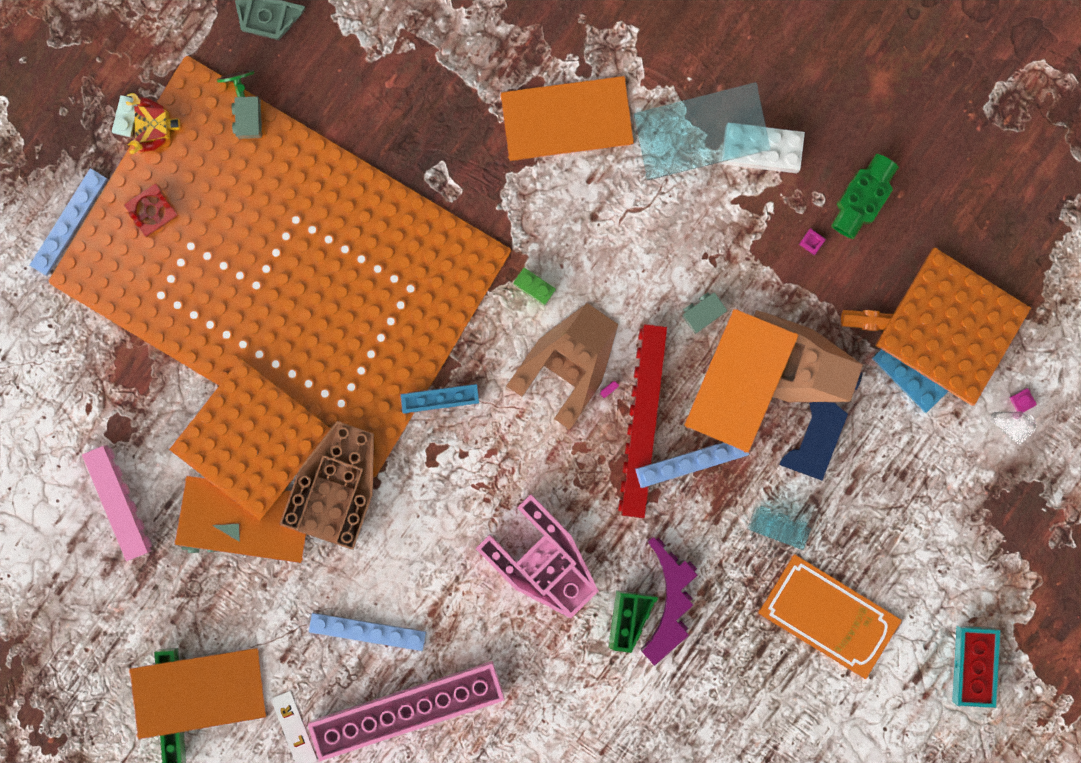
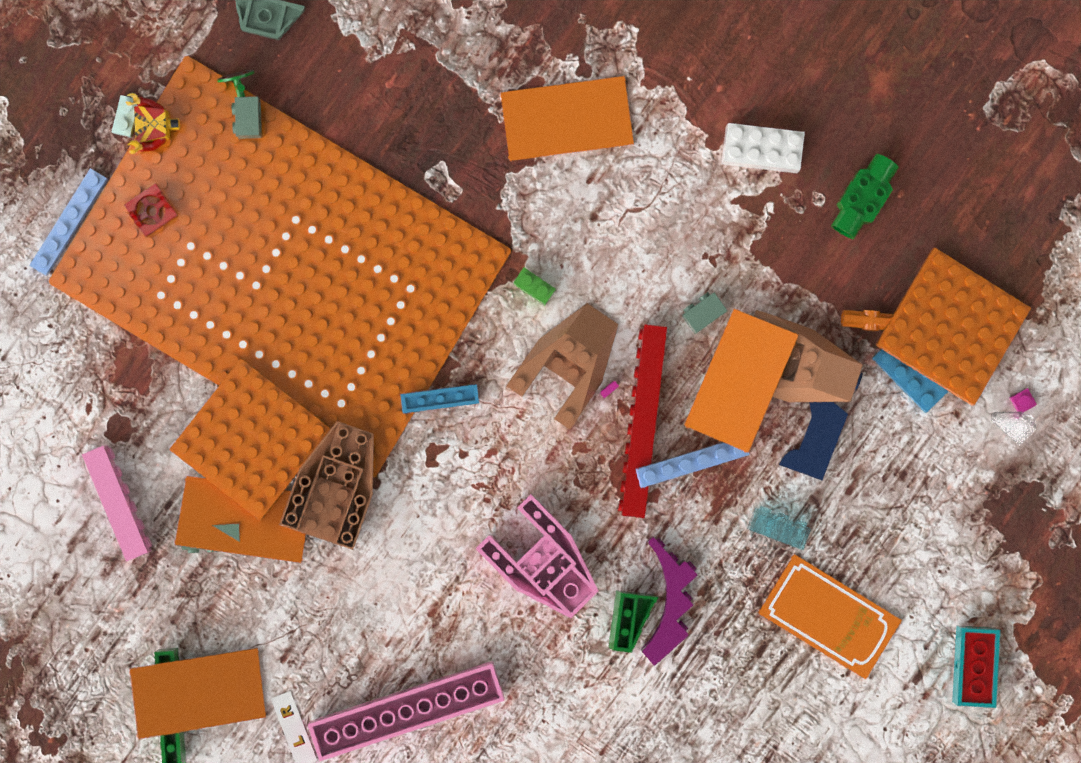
(367, 631): light blue plate -> none
(702, 131): clear light blue piece -> none
(812, 241): dark pink tile -> none

